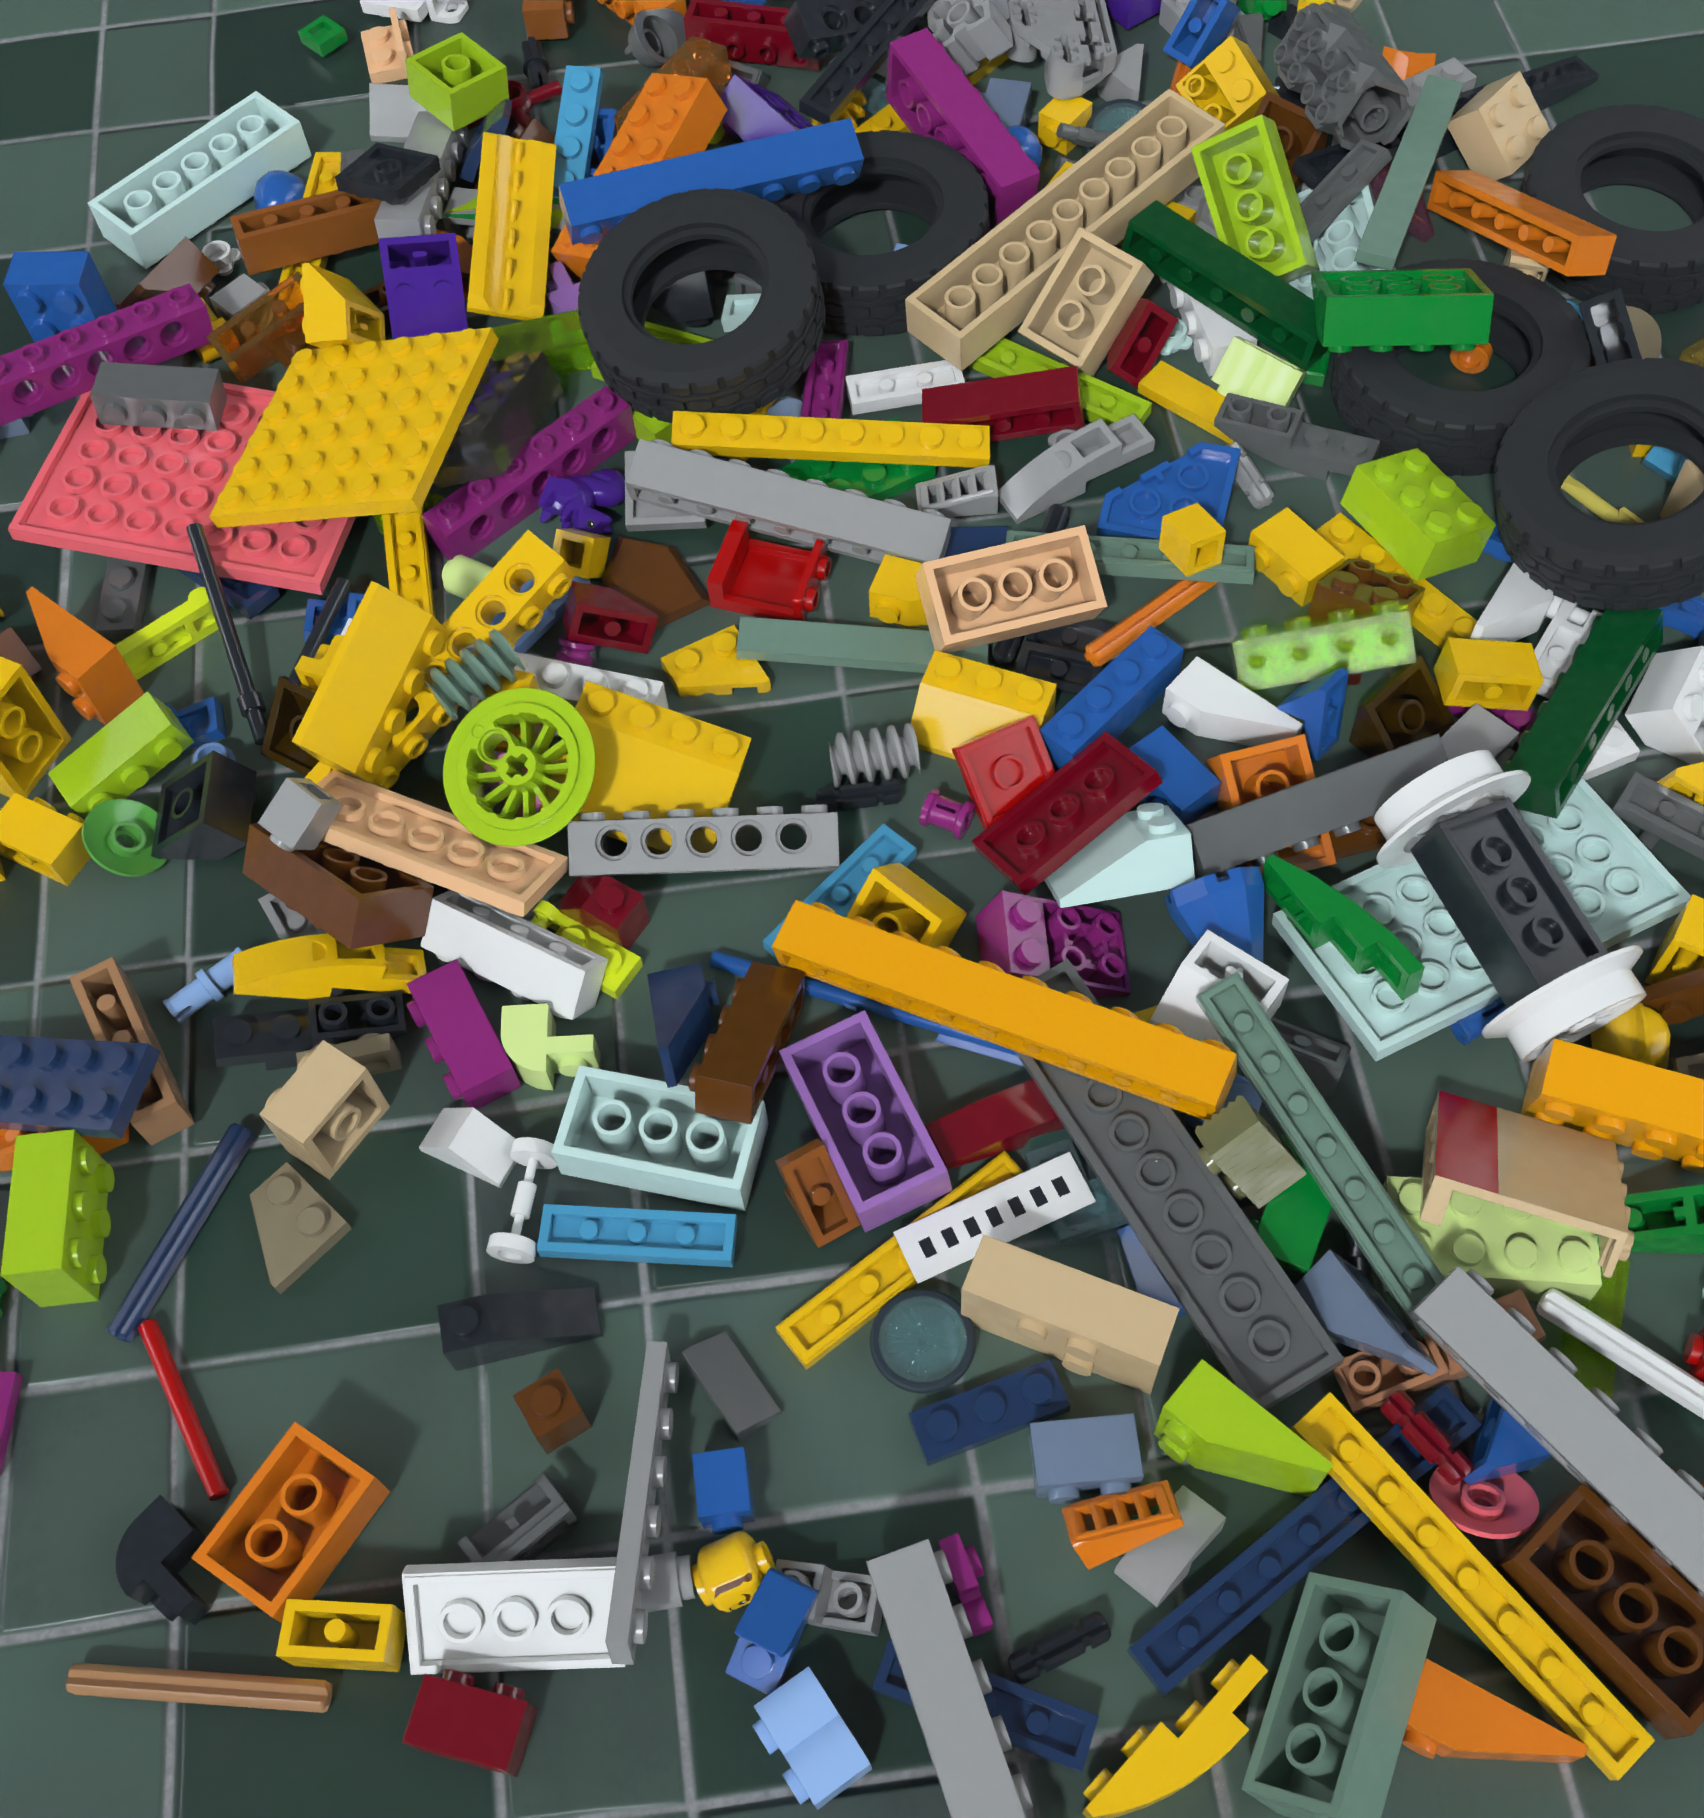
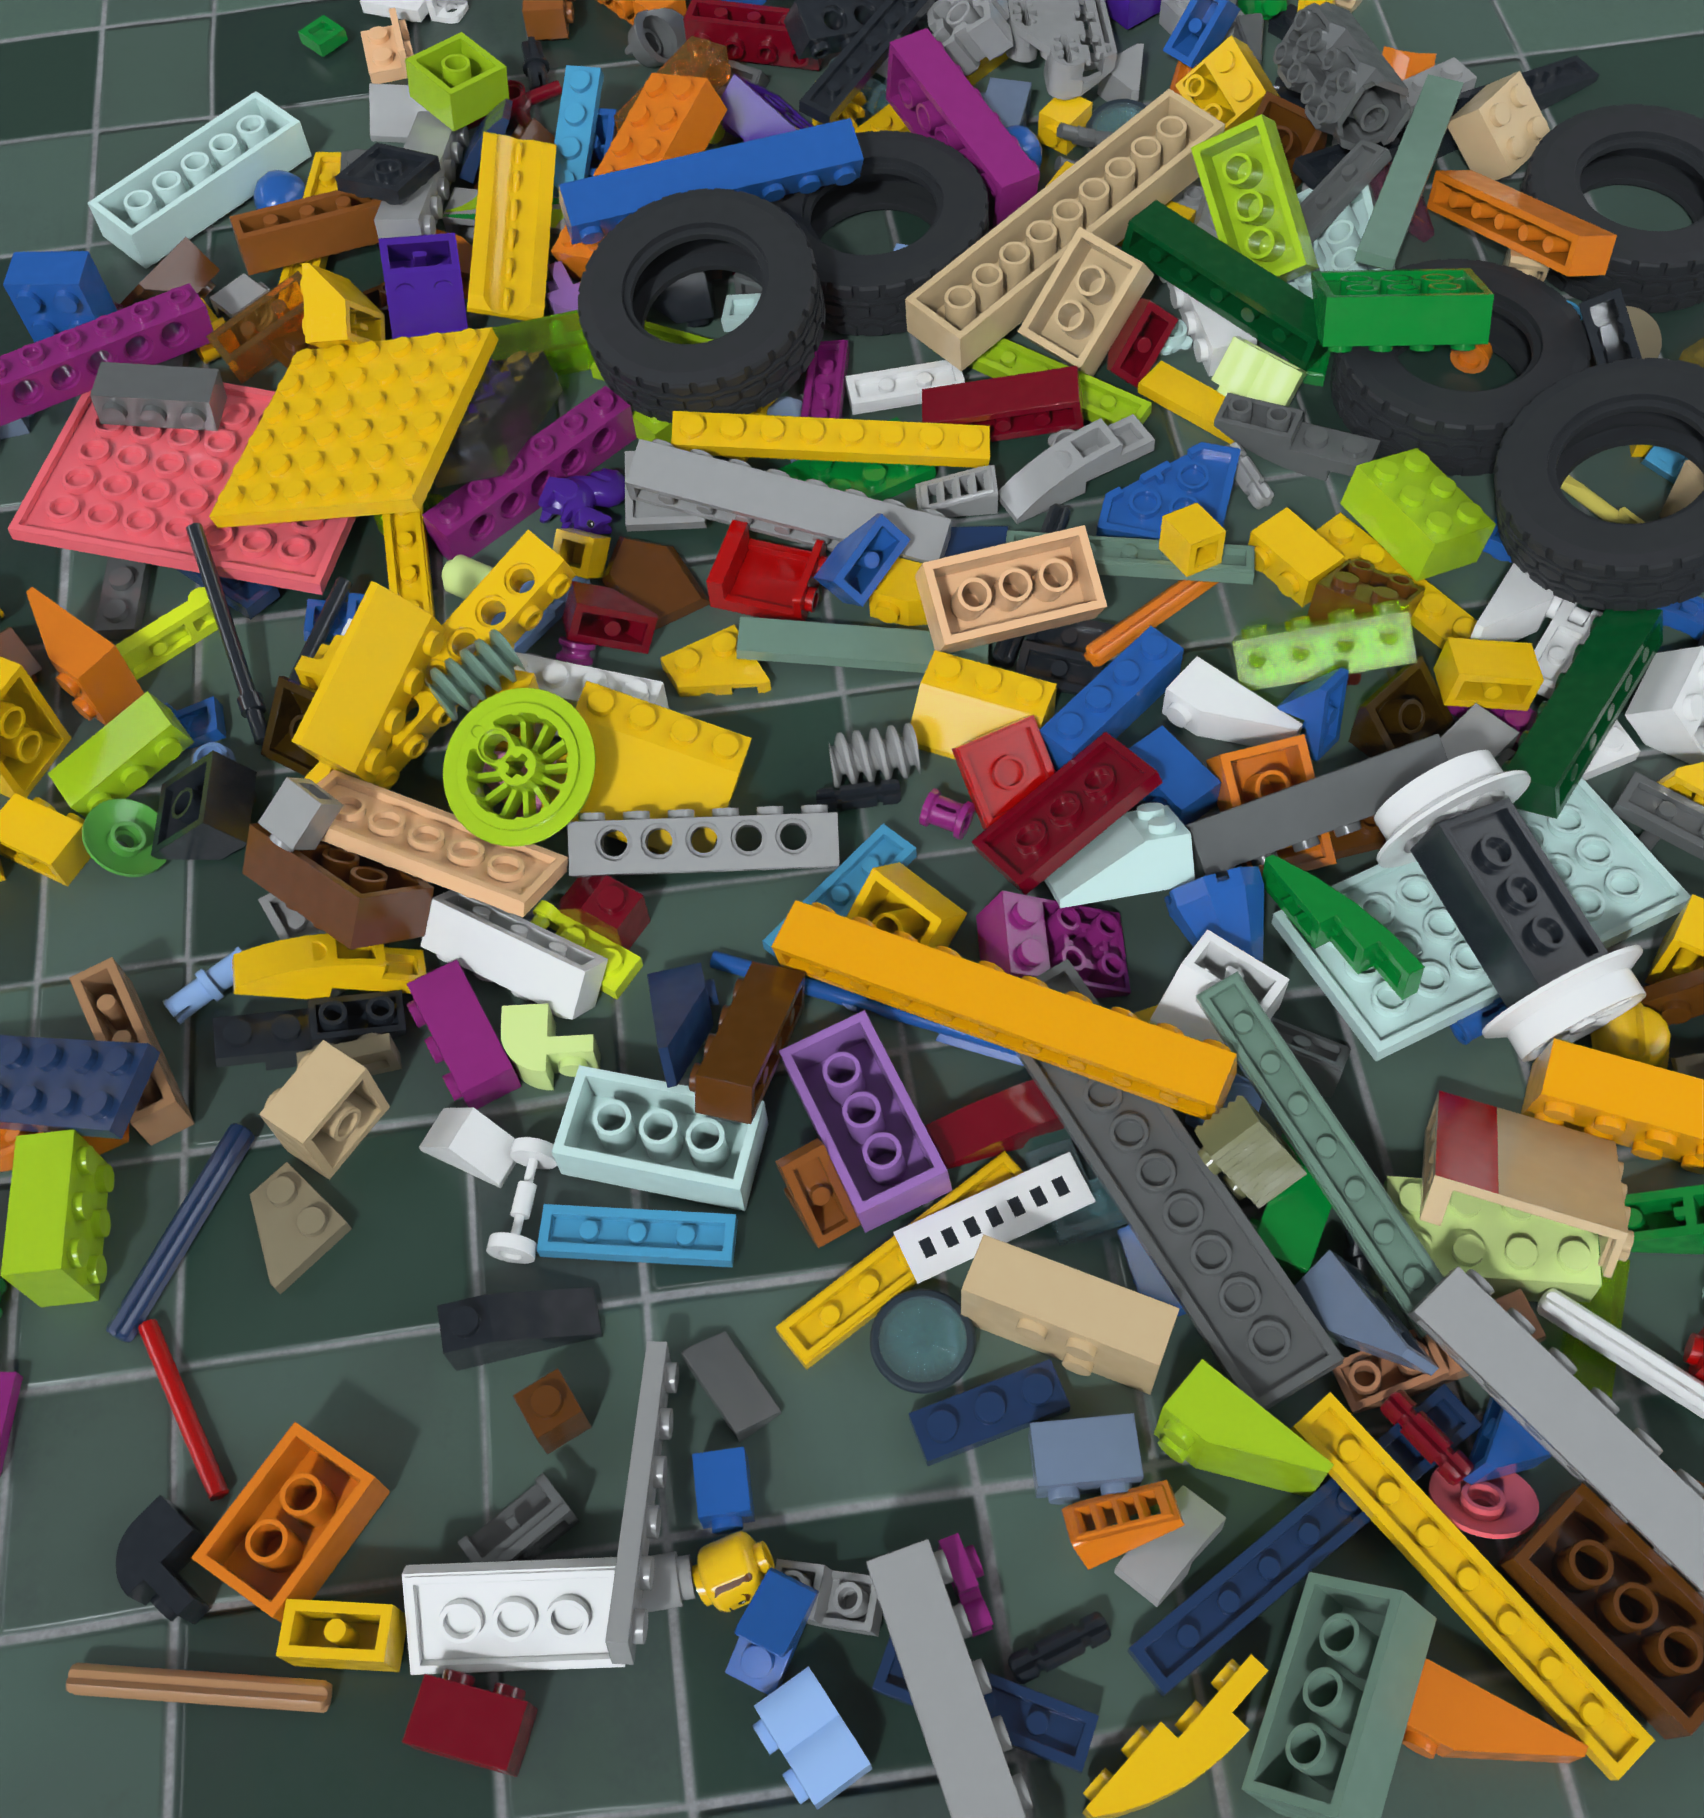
(222, 256): white plate -> none
(862, 560): none -> blue slope

